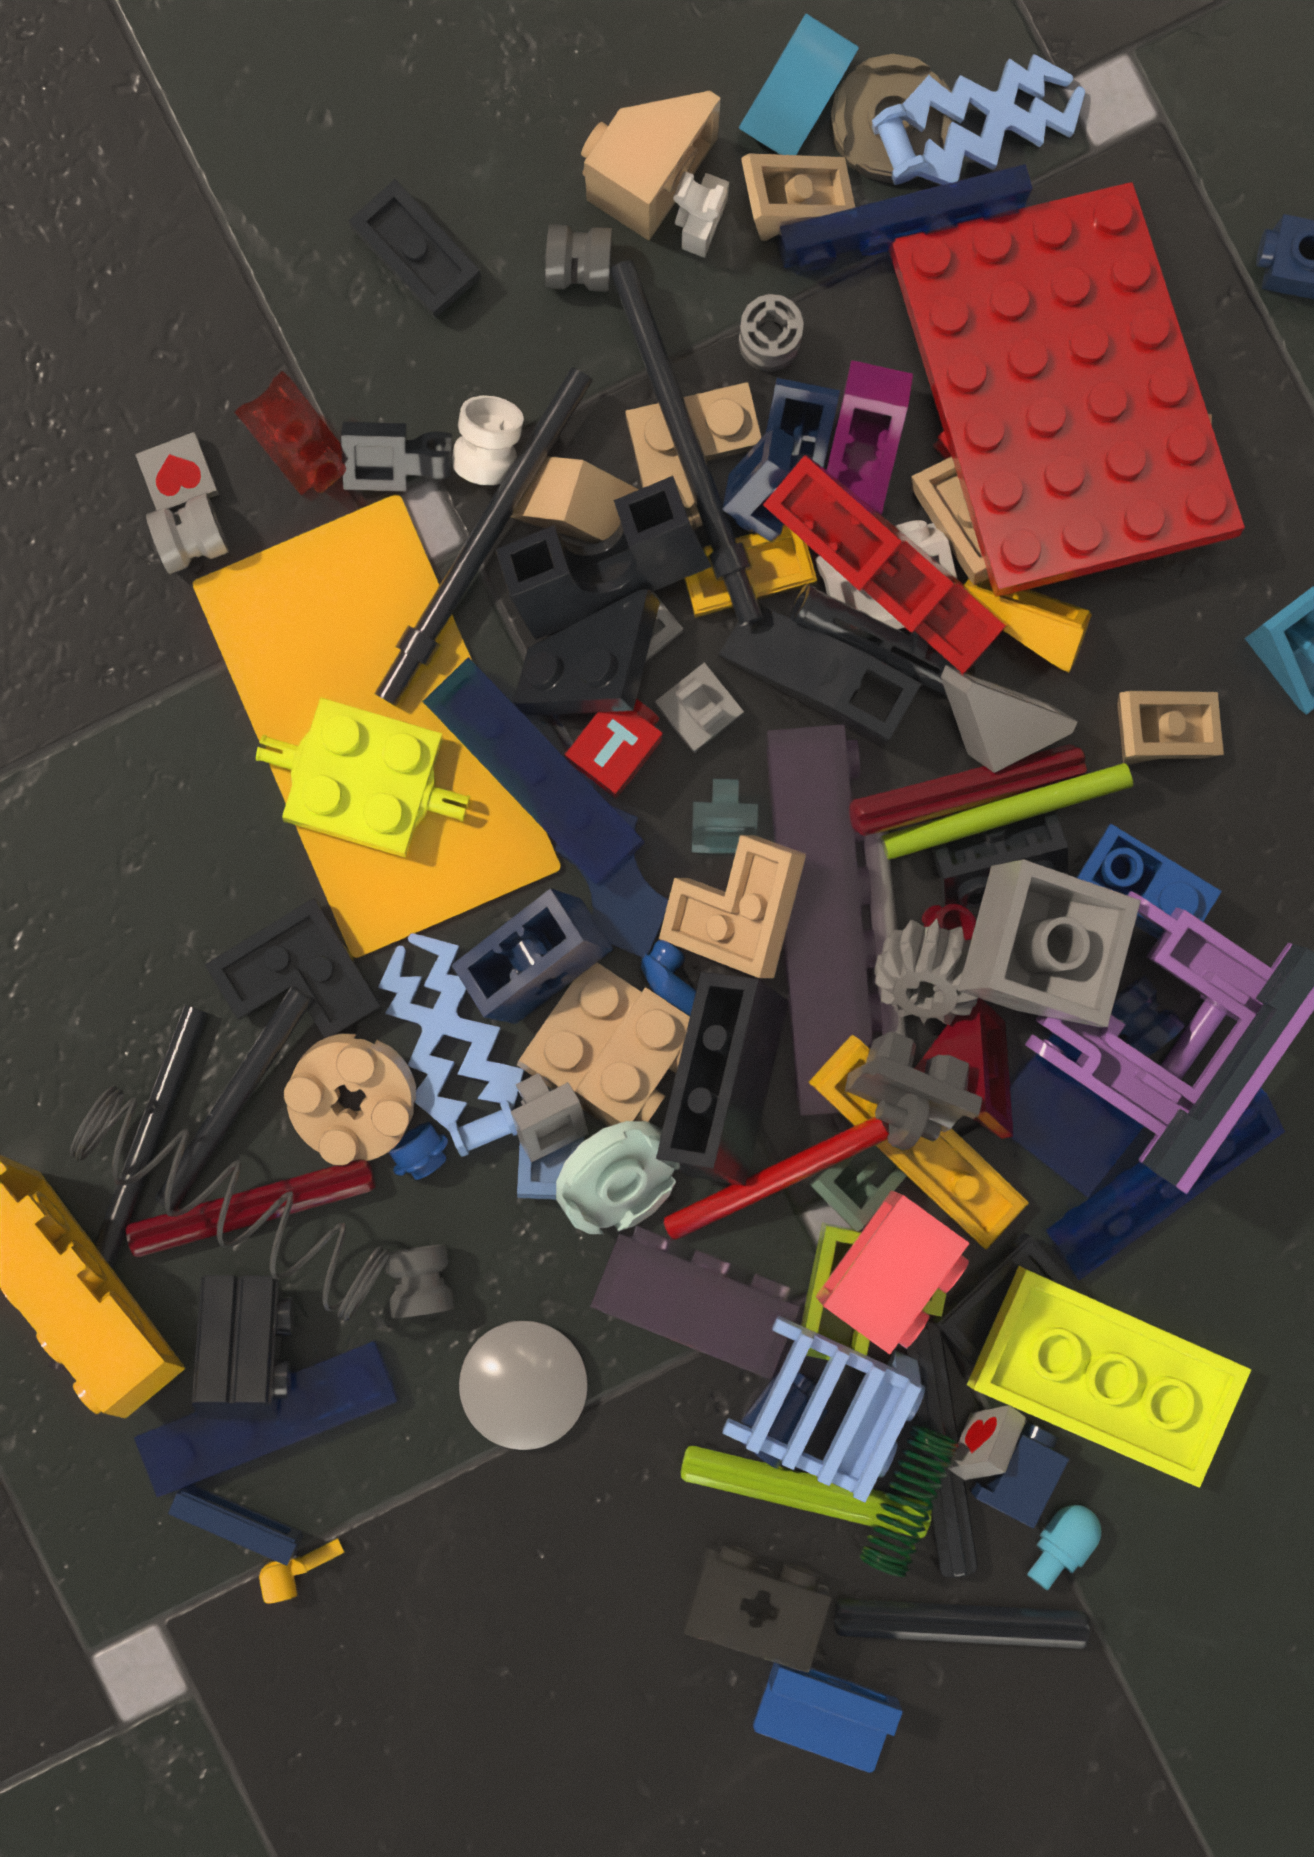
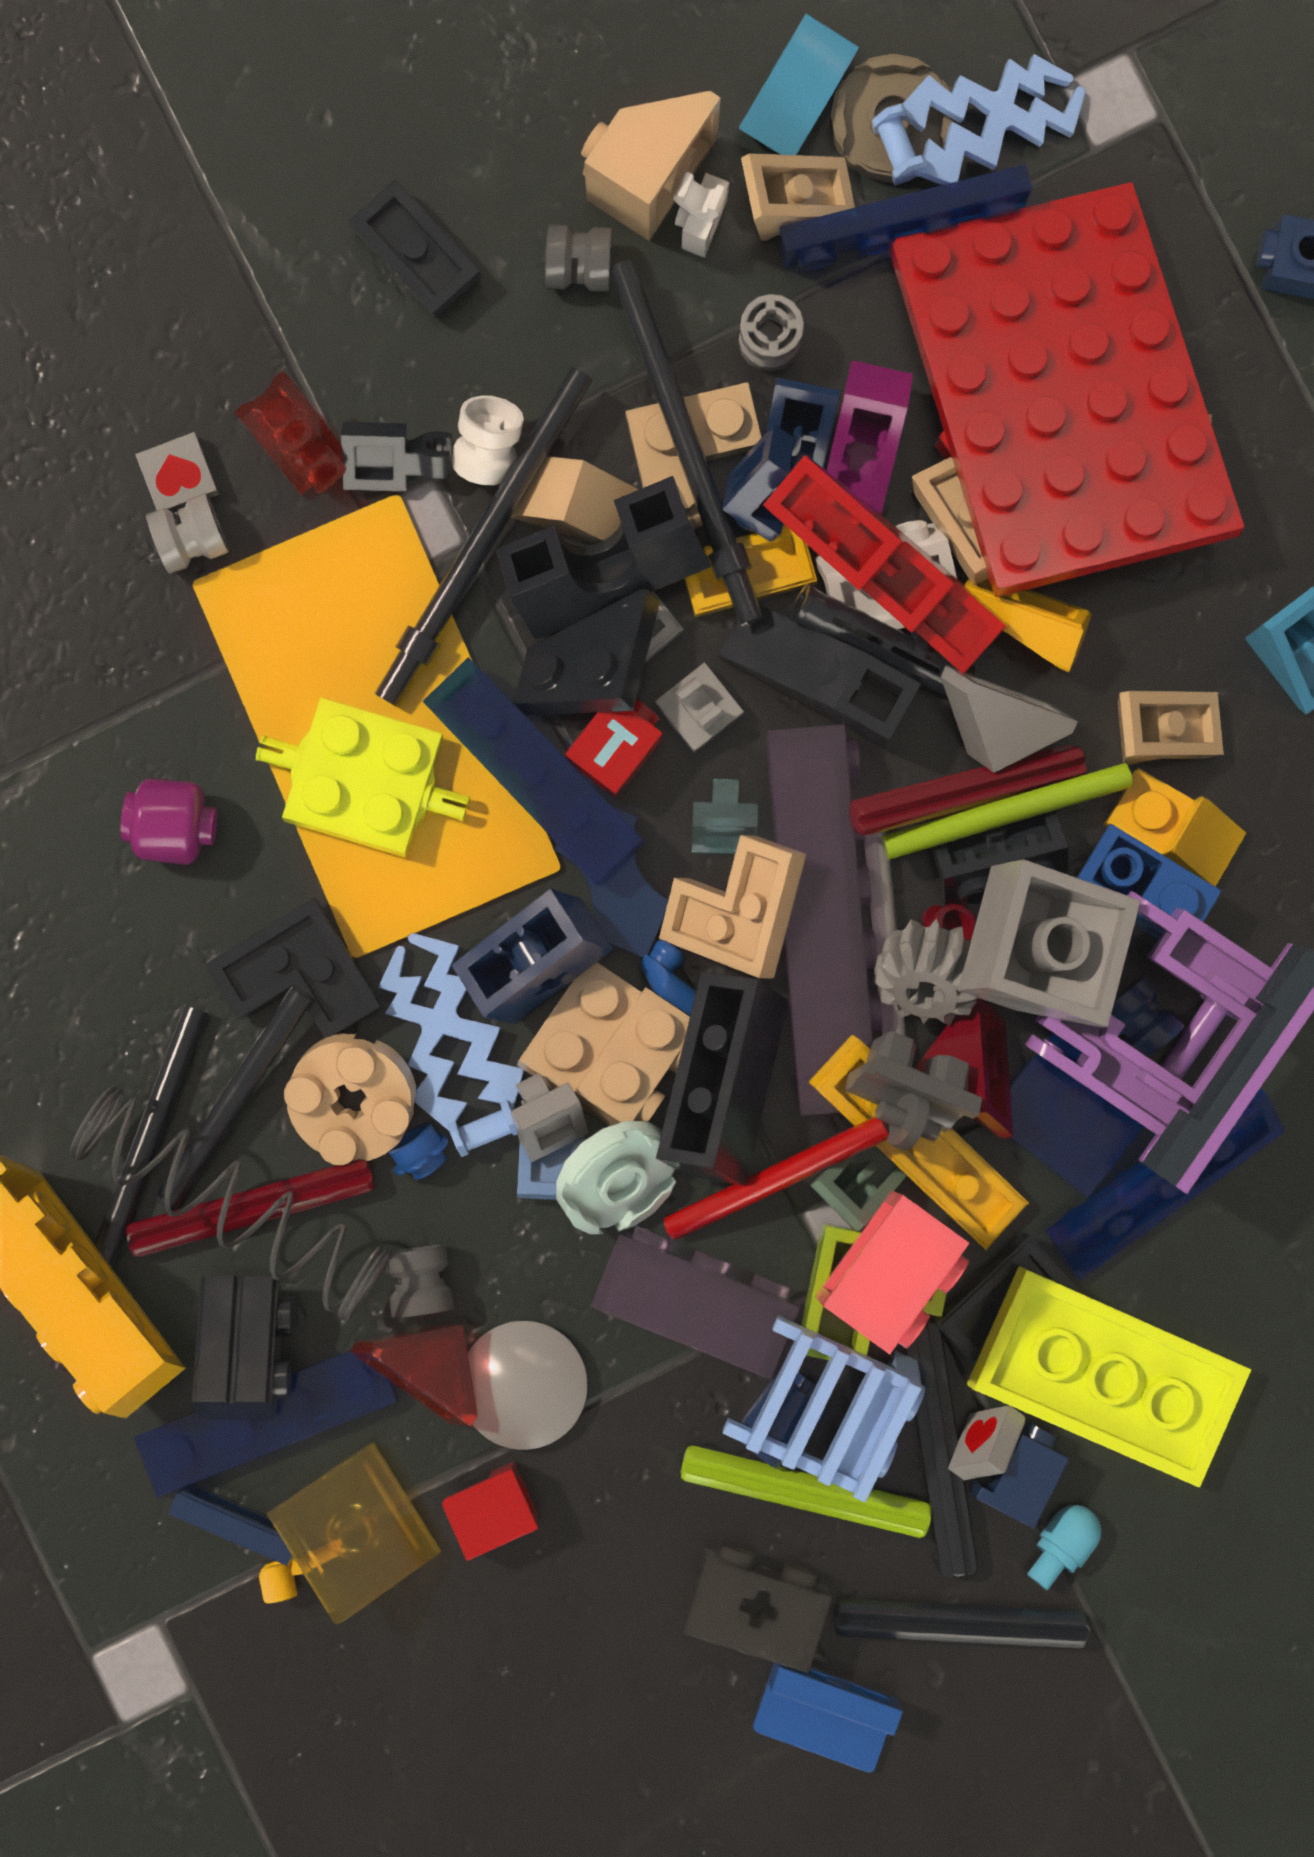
(168, 821): none -> magenta head
(353, 1533): none -> clear yellow tile
(428, 1366): none -> clear red slope
(491, 1512): none -> red panel
(943, 1447): dark green piece -> none
(1177, 827): none -> yellow slope

